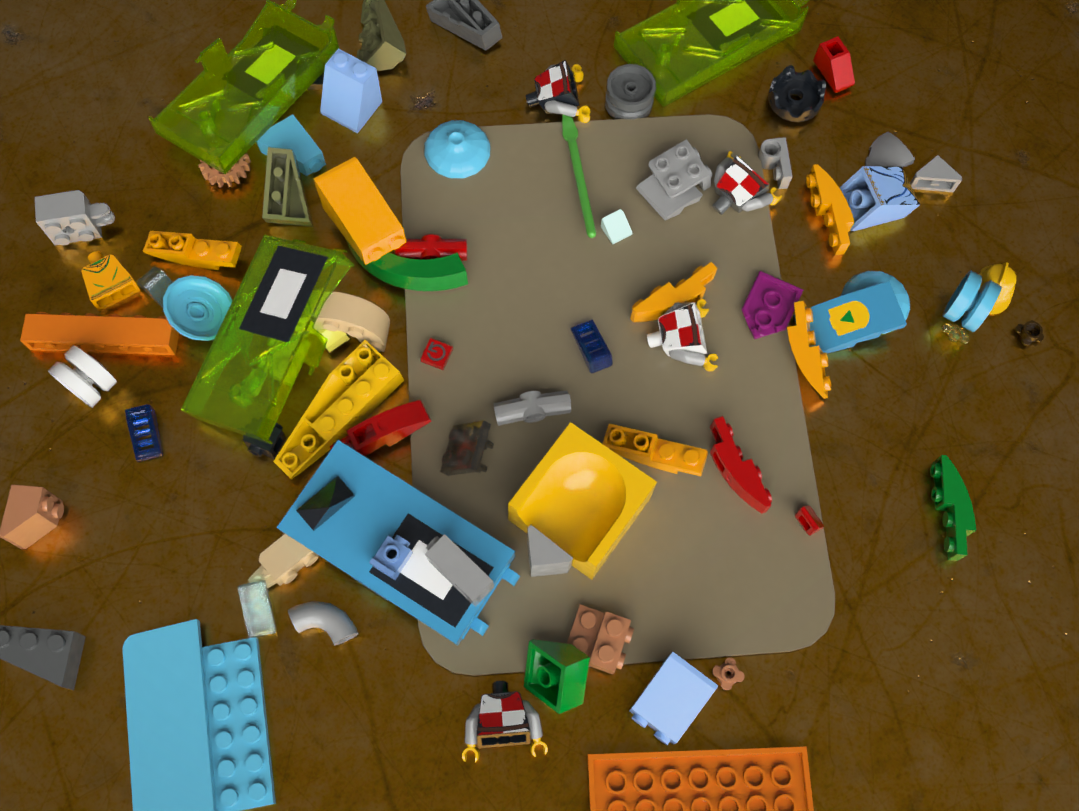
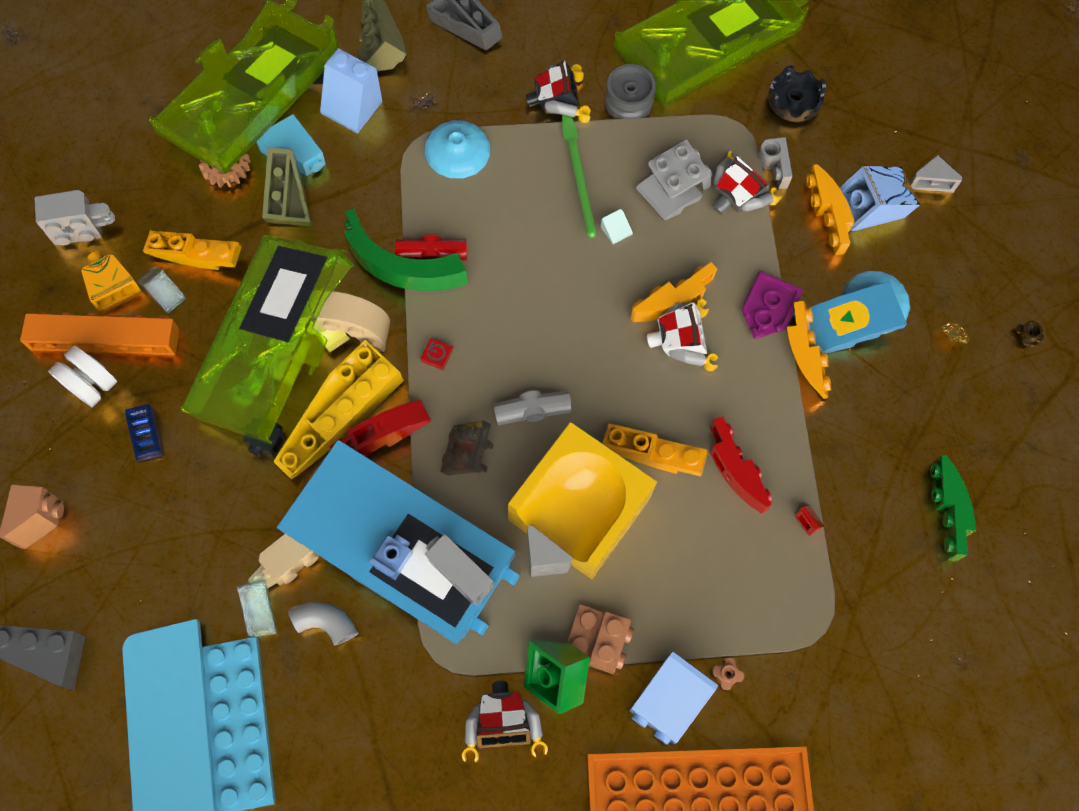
(196, 307): medium azure hat -> none
(325, 503): black slope -> none
(359, 211): light orange slope -> none
(598, 359): clear blue slope -> none
(835, 64): red slope -> none
(889, 151): light grey brick -> none
(975, 303): medium azure wheel -> none
(1003, 276): yellow piece -> none

